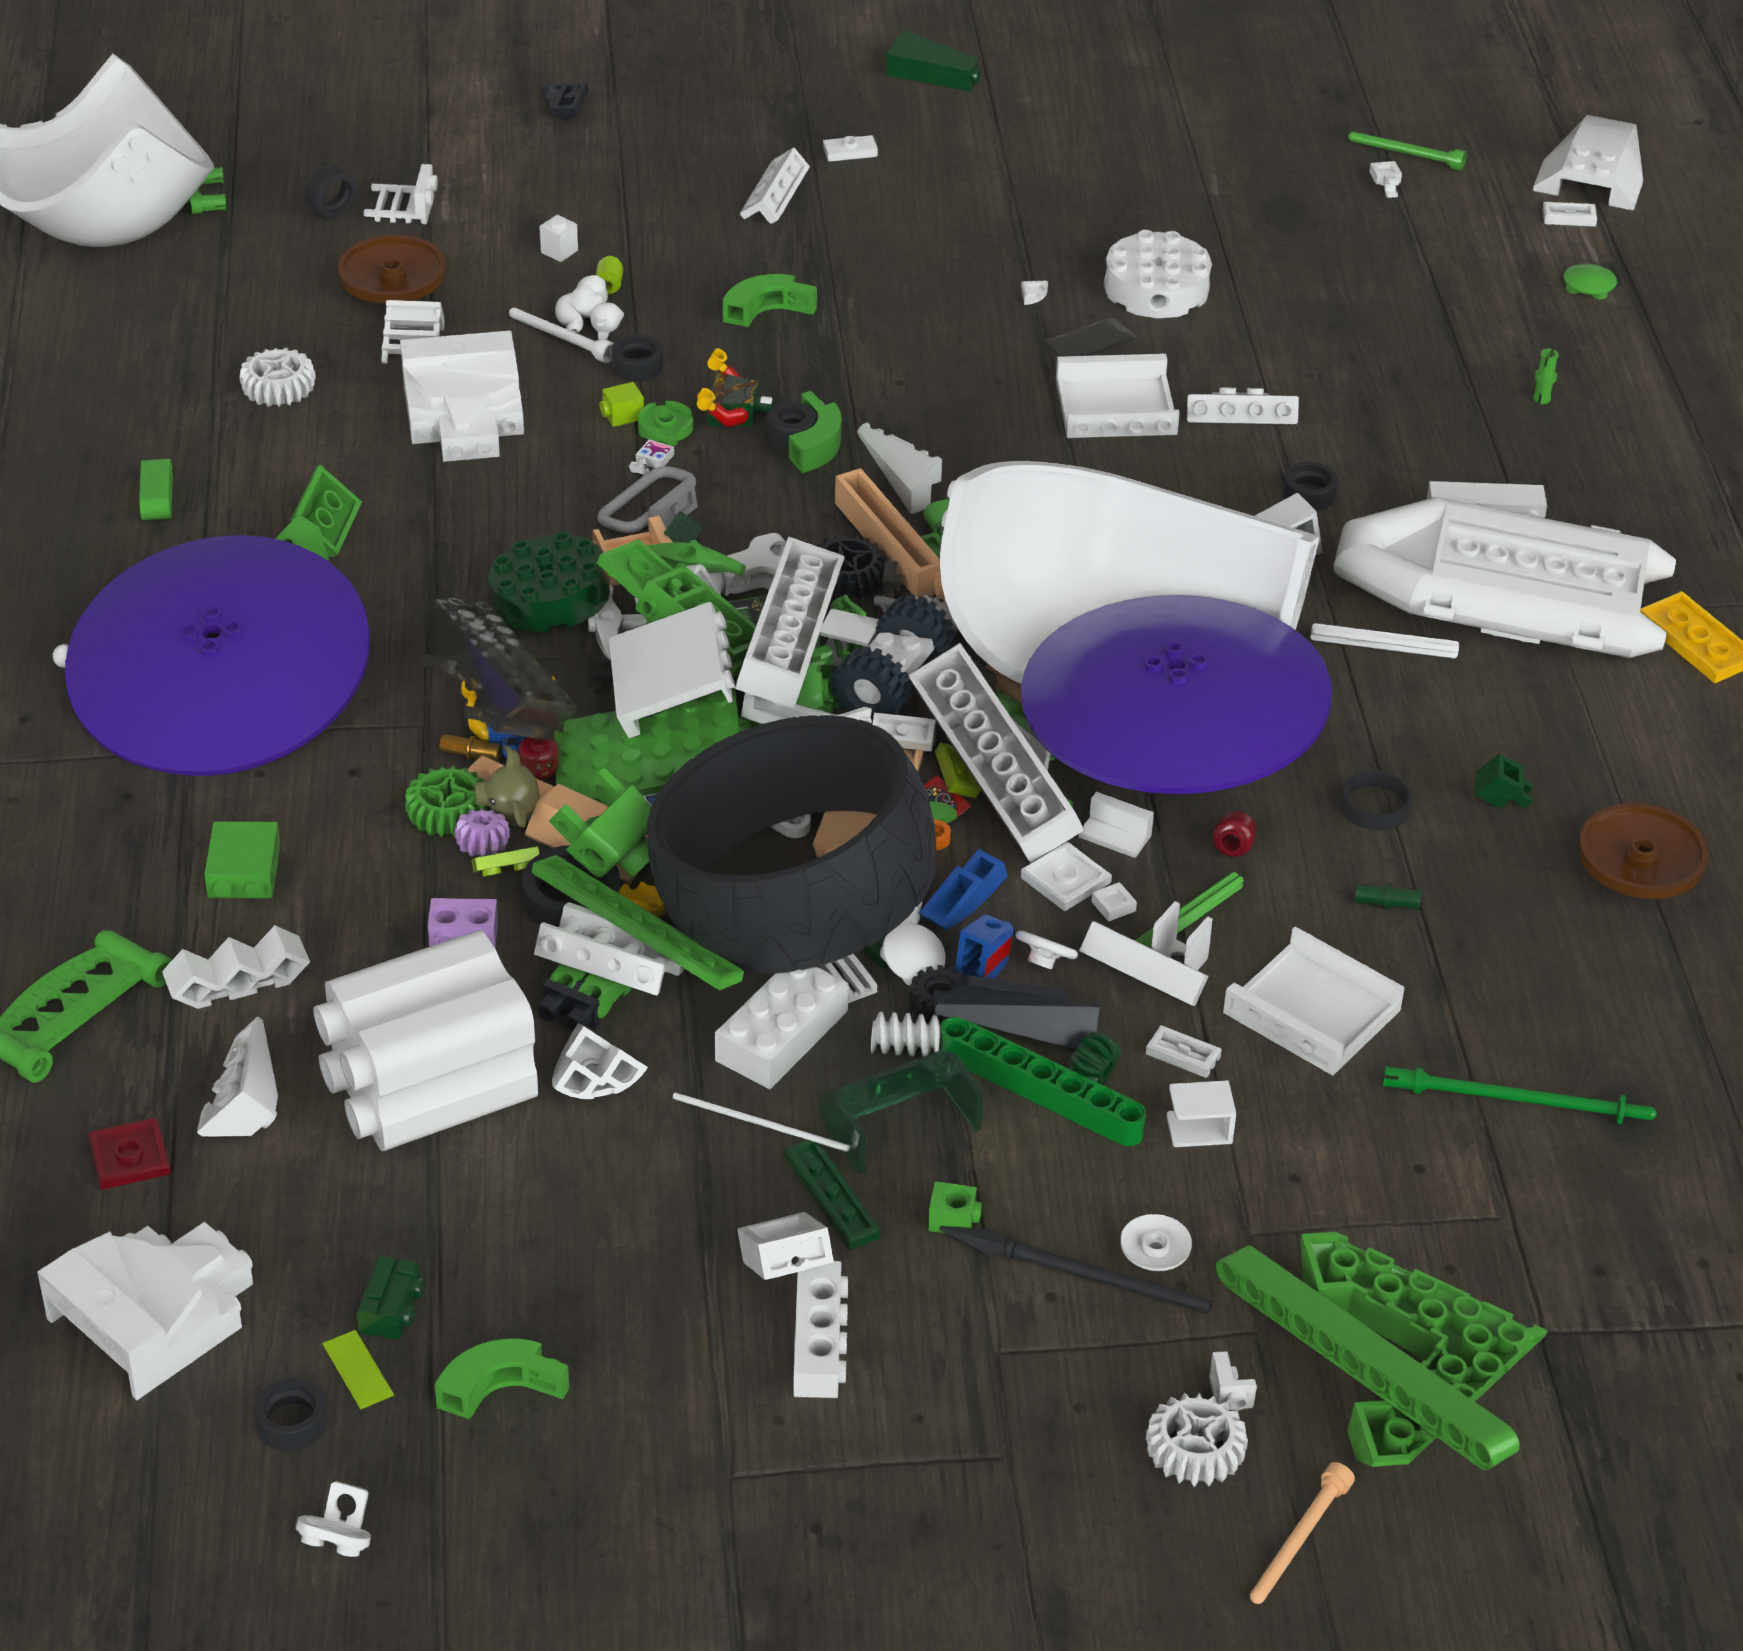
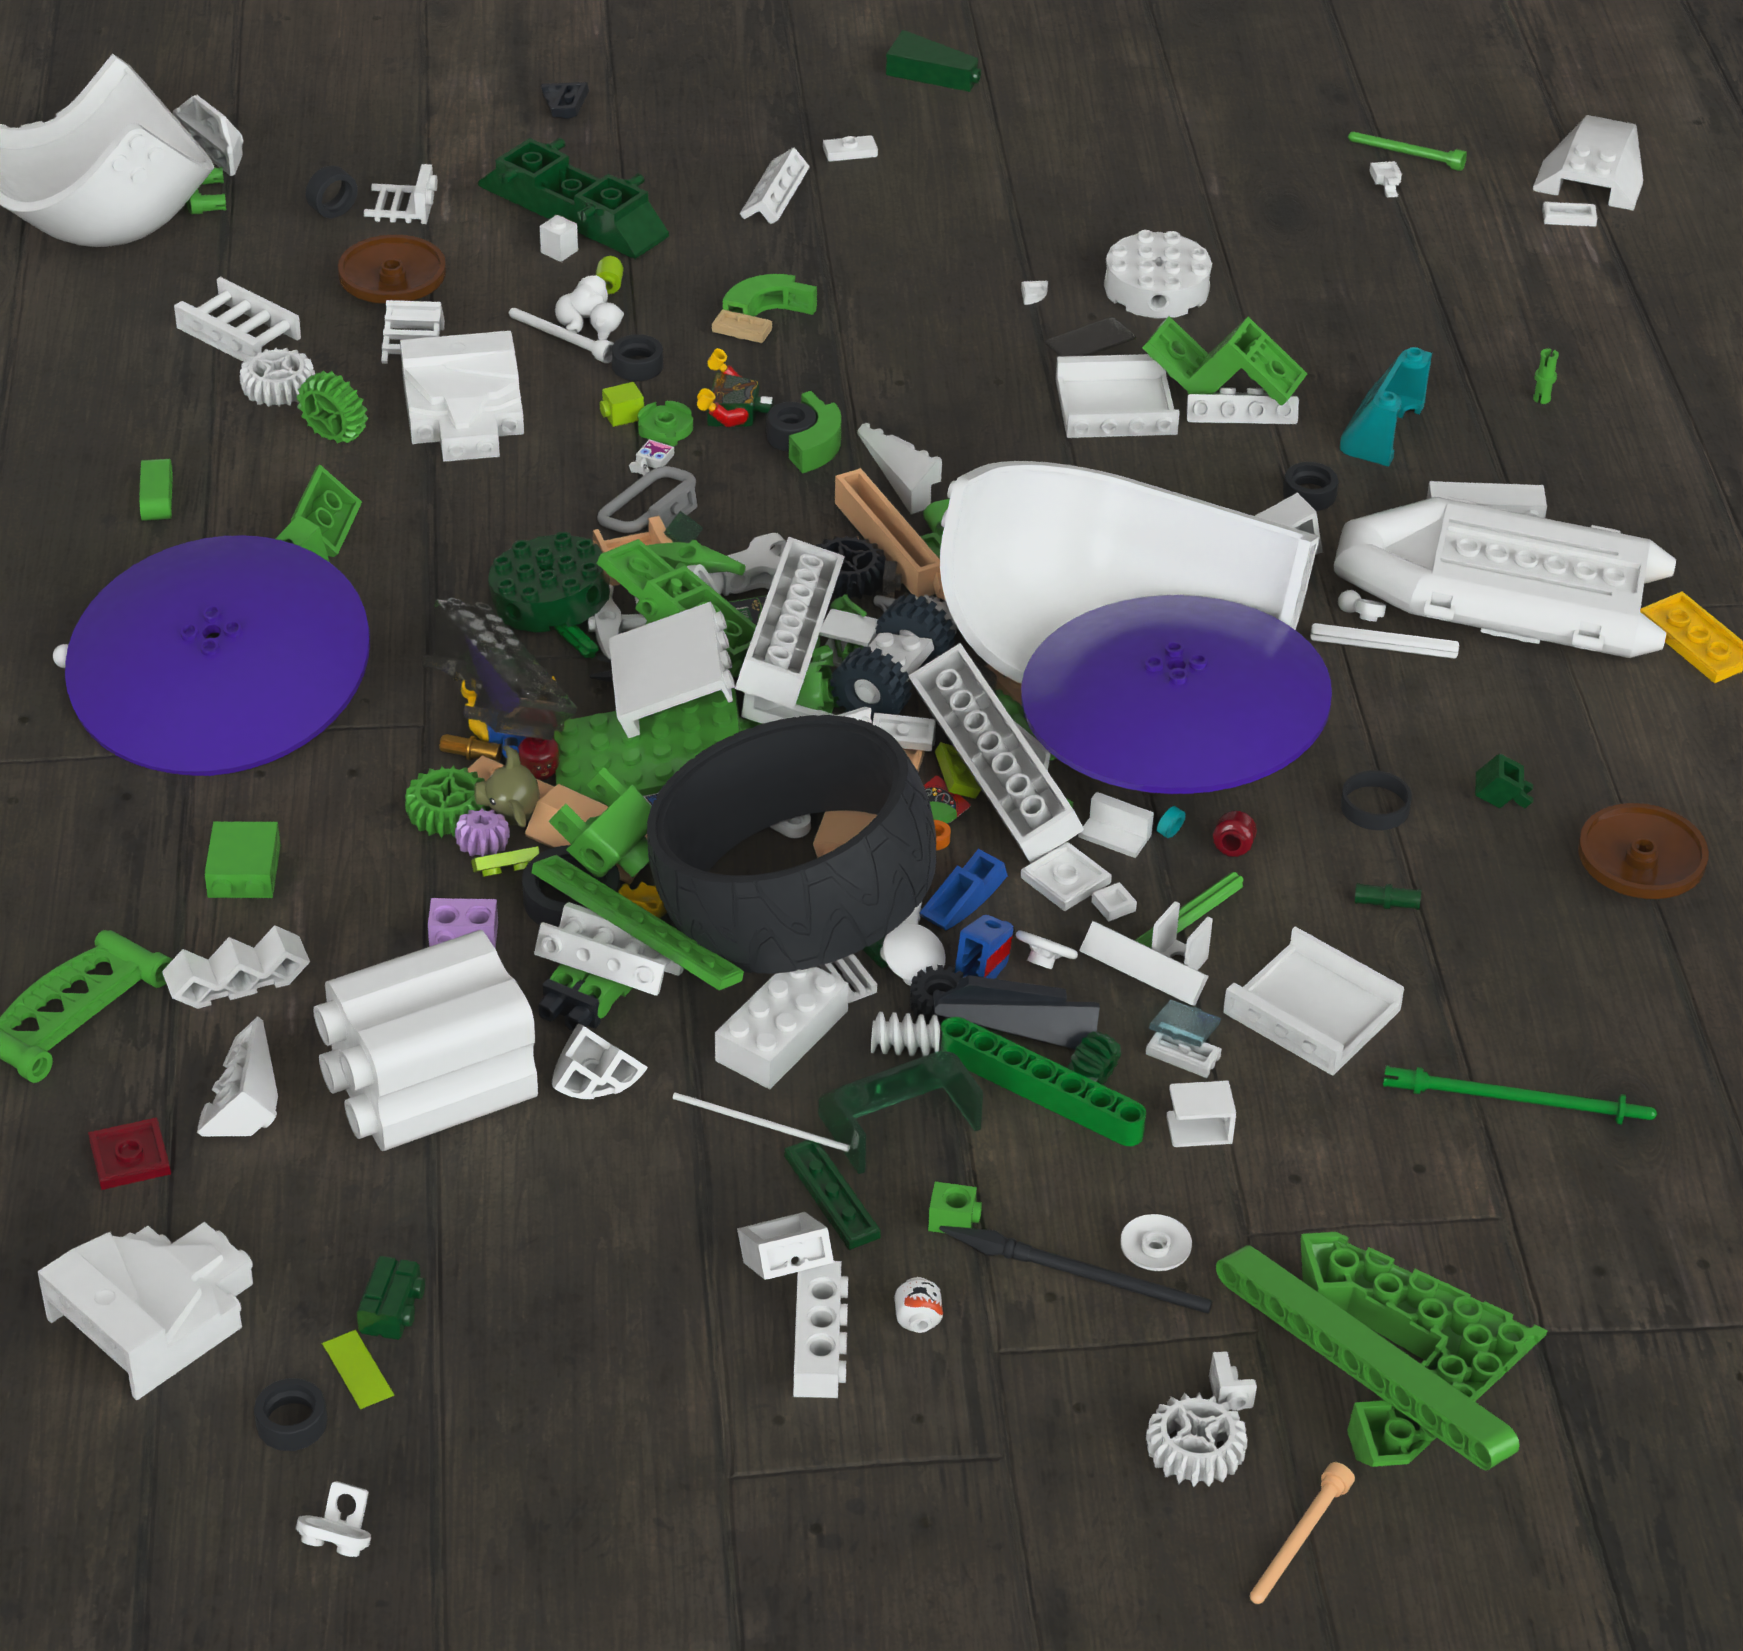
(212, 132): none -> white wedge
(231, 339): none -> white fence
(332, 407): none -> bright green gear
(495, 1366): bright green arch -> none
(578, 640): none -> green axle
(603, 208): none -> dark green piece
(742, 326): none -> tan plate
(918, 1303): none -> white head
(1171, 822): none -> teal tile
(1185, 1023): none -> clear light blue piece
(1243, 348): none -> bright green bracket
(1350, 602): none -> white plate
(1374, 423): none -> teal windscreen
(1590, 280): bright green dish -> none

